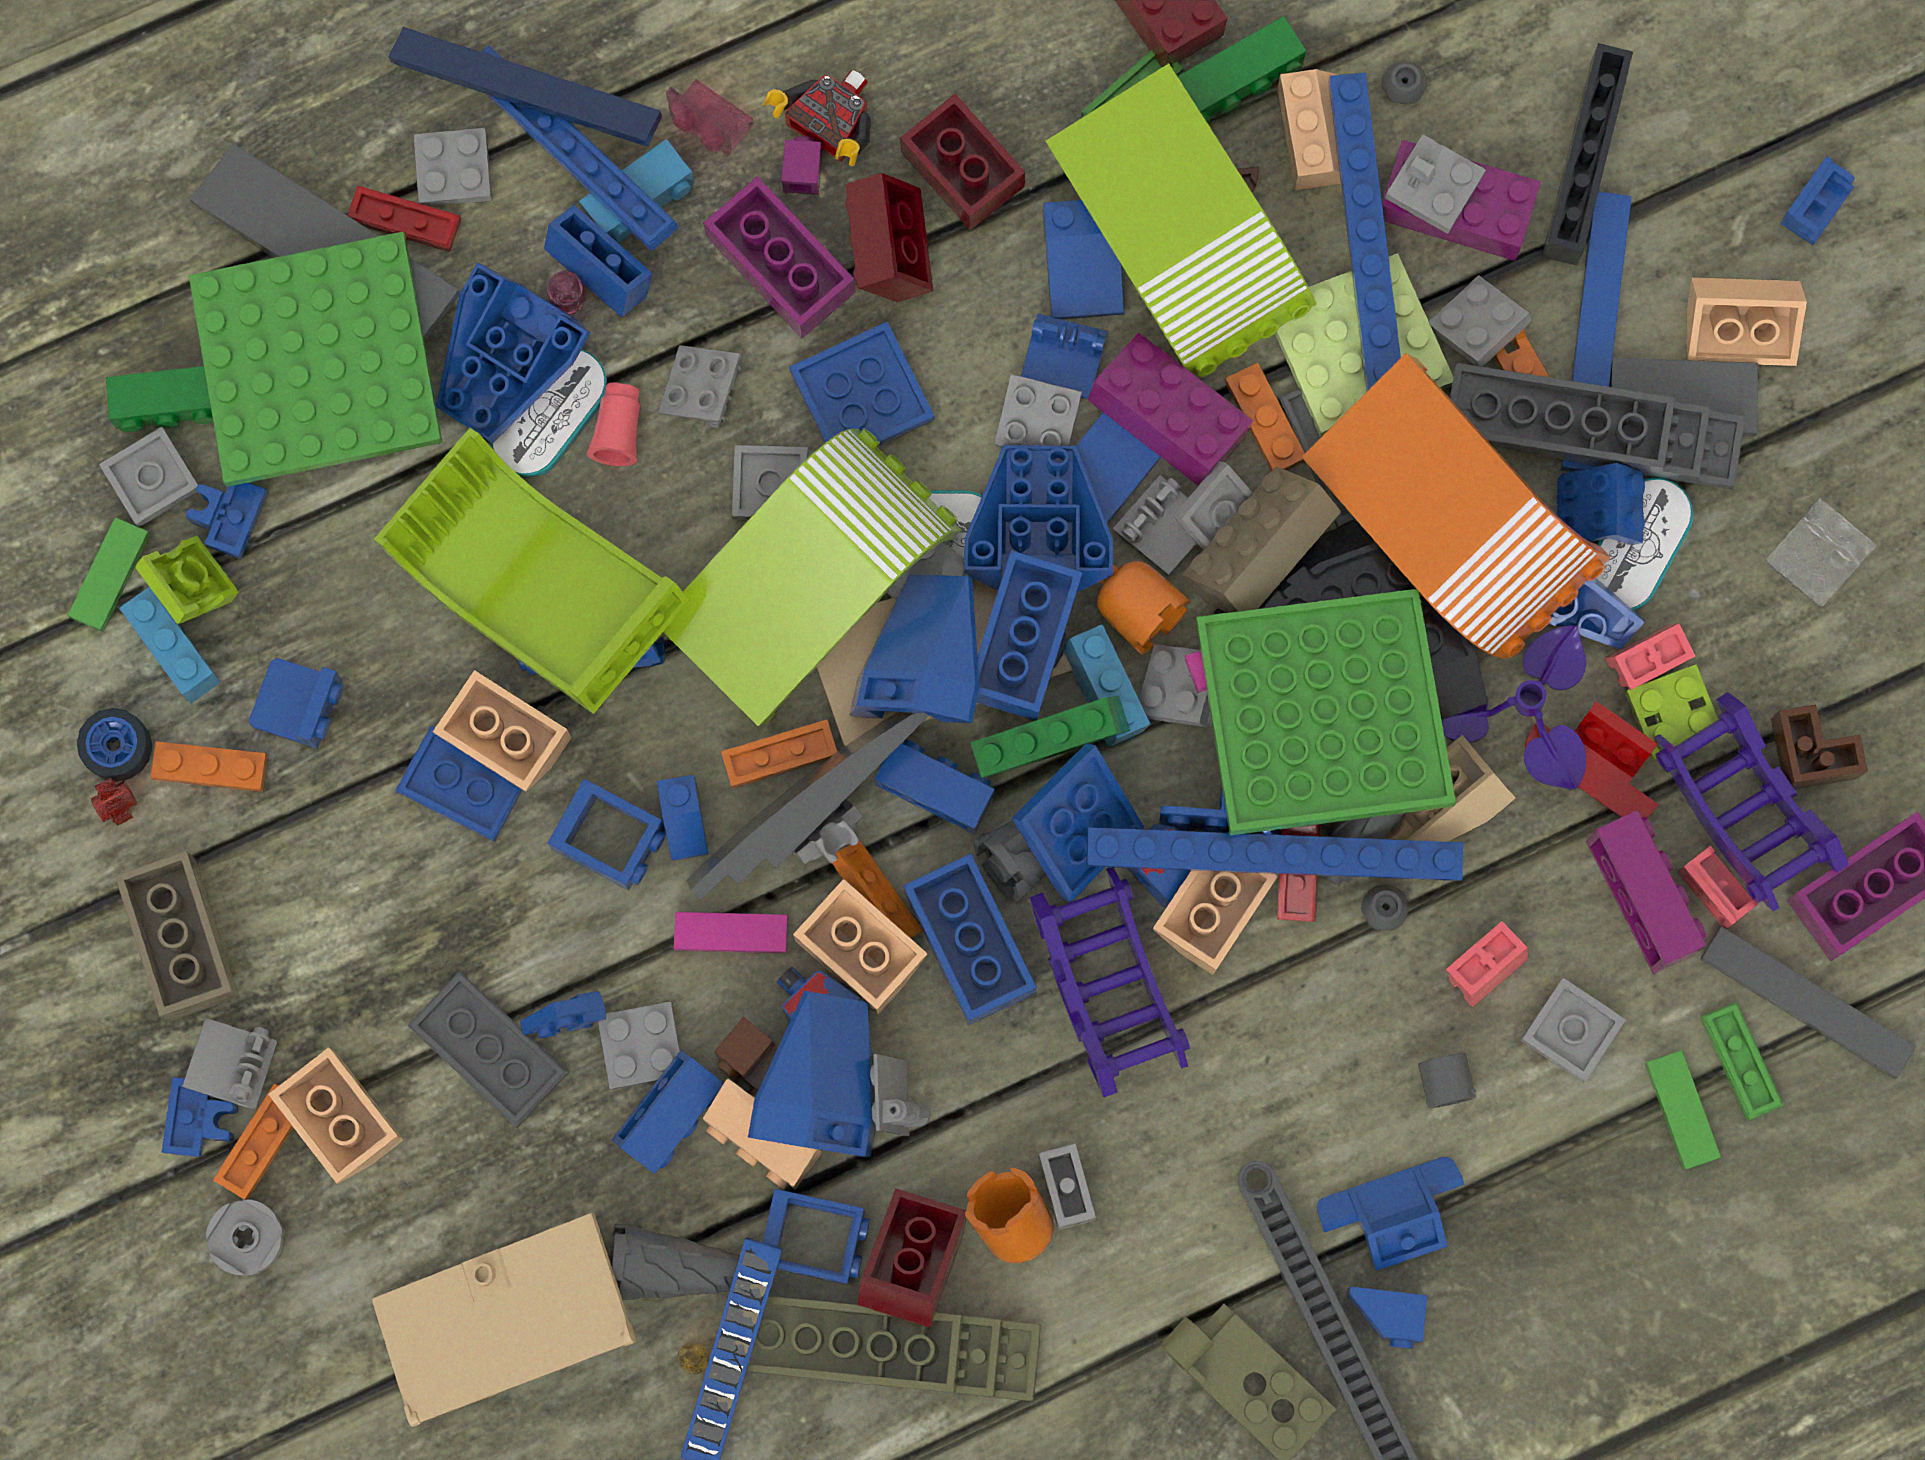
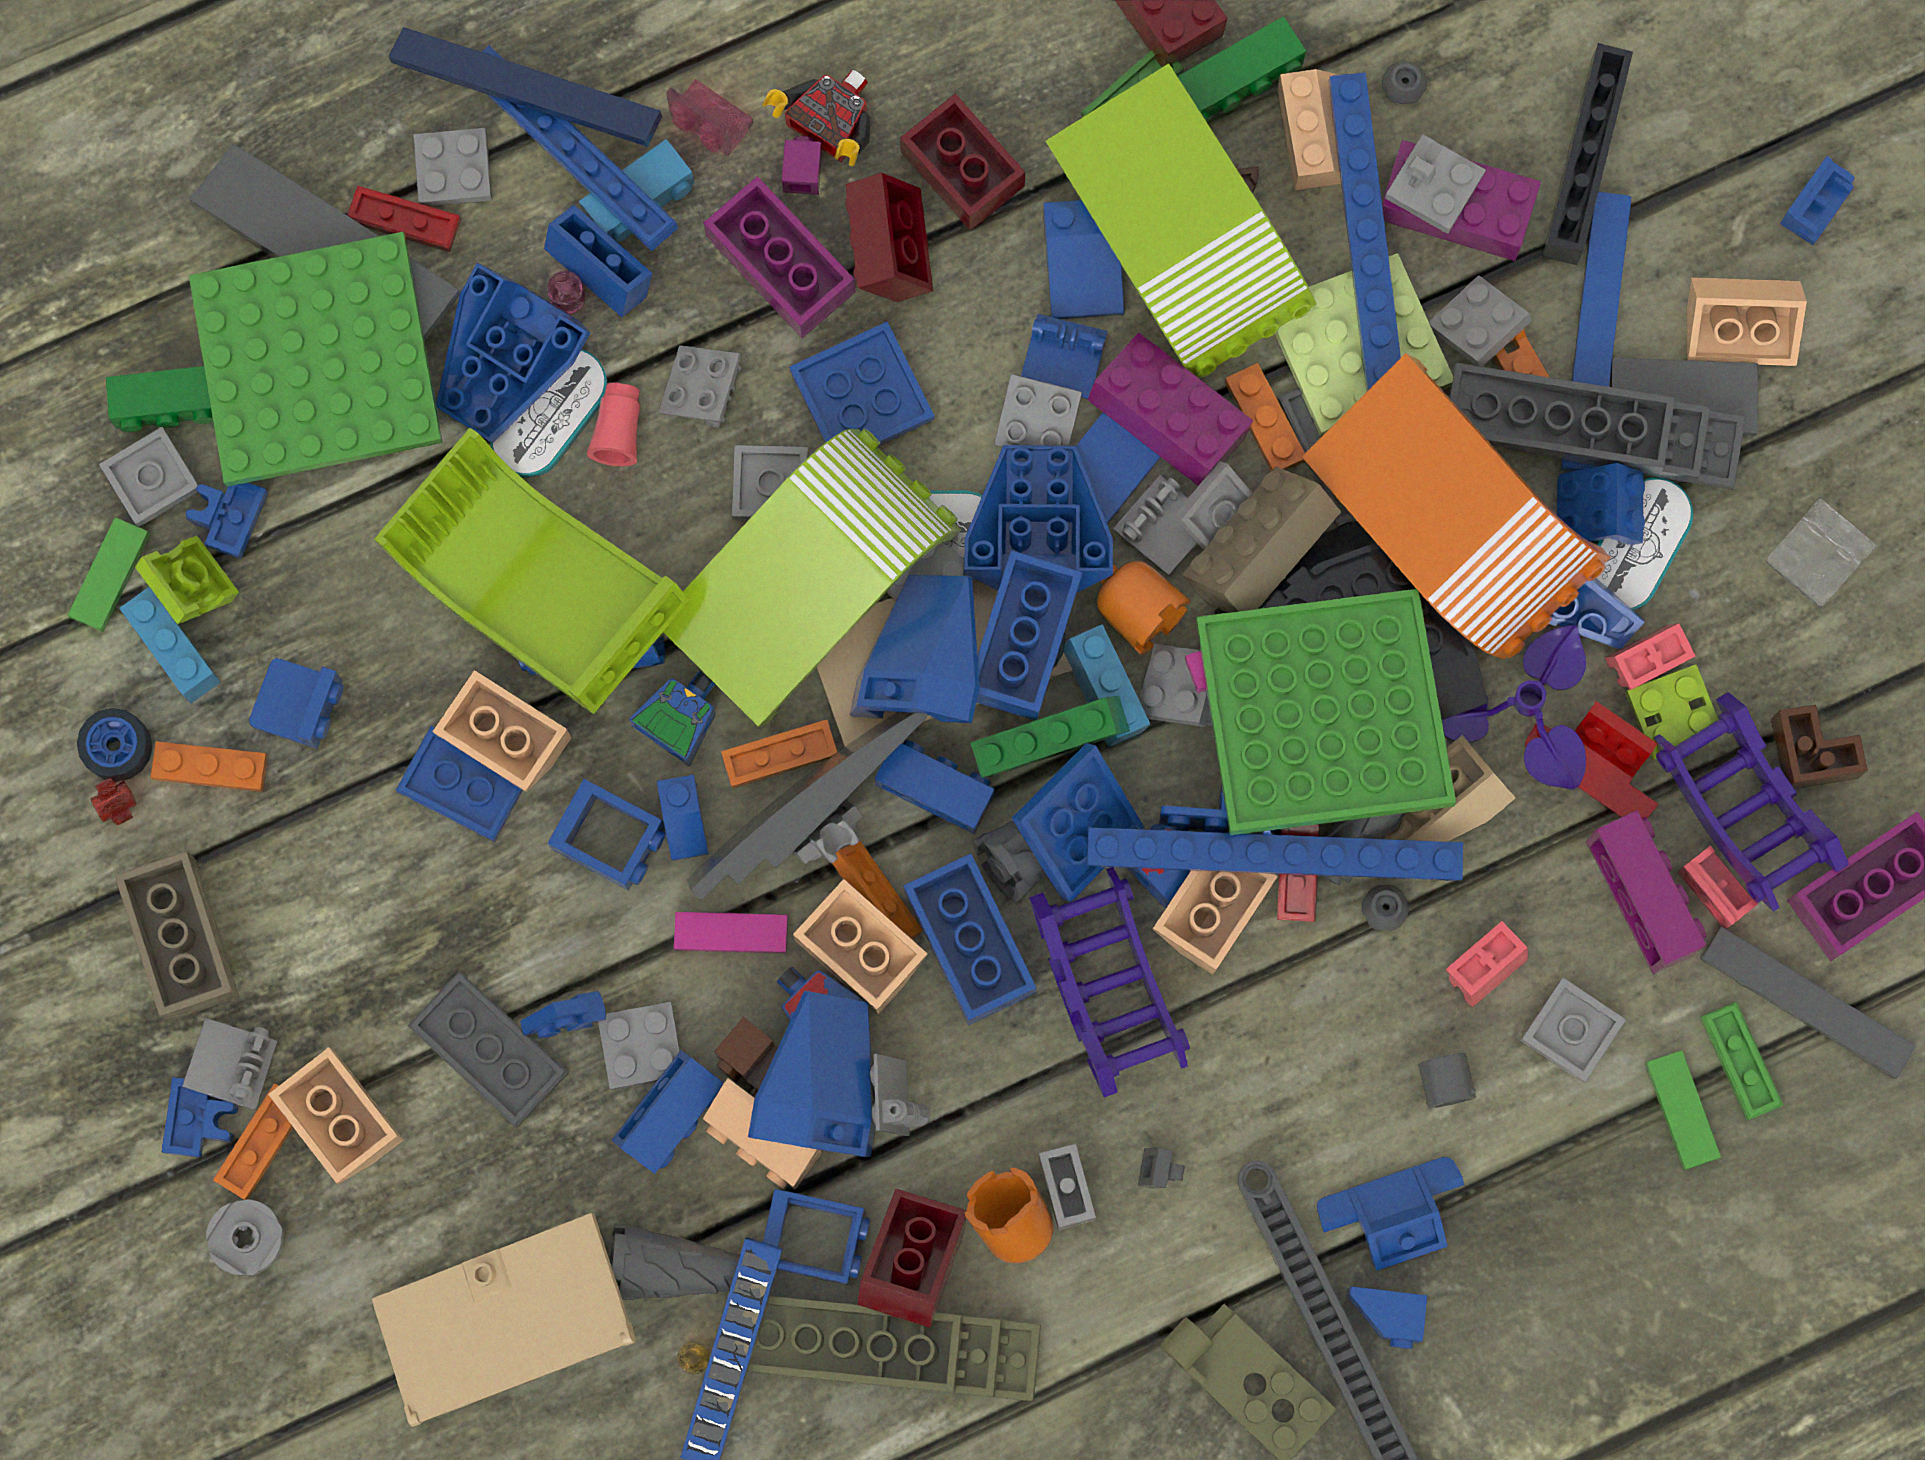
(677, 716): none -> torso
(1157, 1168): none -> dark grey tile

